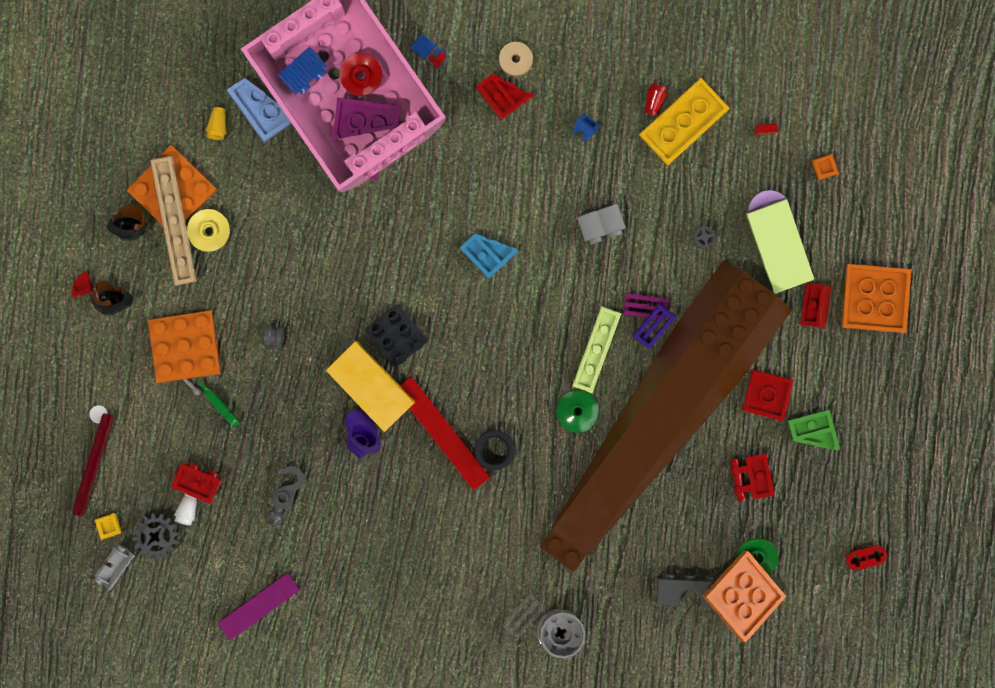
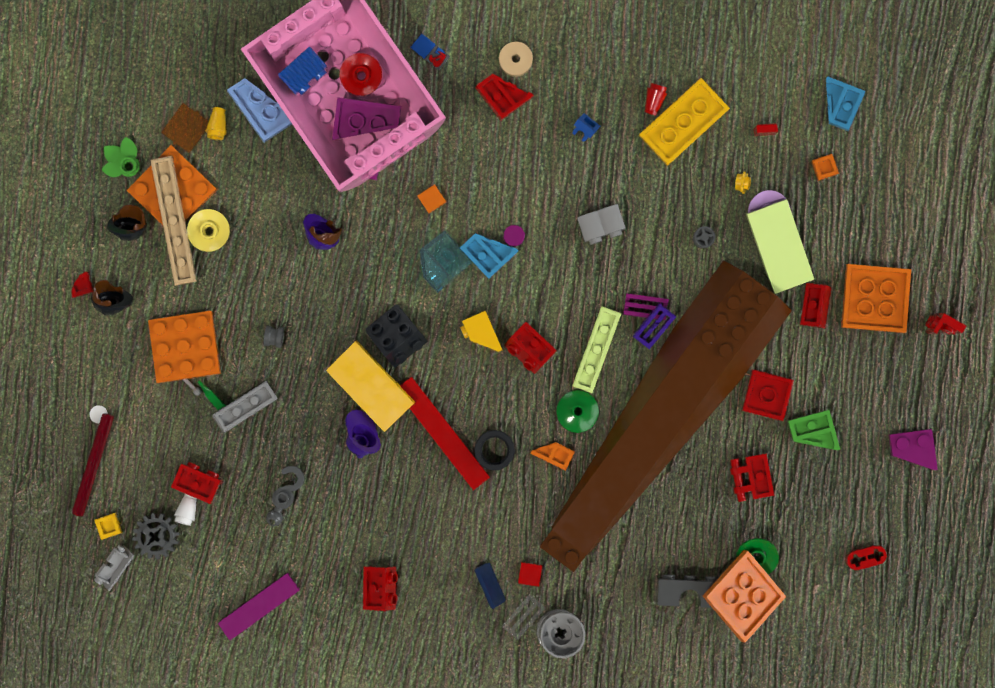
(119, 157): none -> bright green plate
(185, 128): none -> clear orange piece
(244, 407): none -> light grey tile
(320, 232): none -> dark purple piece
(379, 588): none -> red bracket
(431, 199): none -> orange tile
(442, 261): none -> clear light blue slope
(481, 332): none -> yellow slope
(490, 585): none -> dark blue slope
(514, 235): none -> magenta tile
(529, 348): none -> red bracket
(530, 574): none -> red tile
(555, 454): none -> orange tile
(742, 182): none -> yellow plate
(842, 103): none -> dark azure wing
(914, 447): none -> magenta wing
(944, 323): none -> red bracket

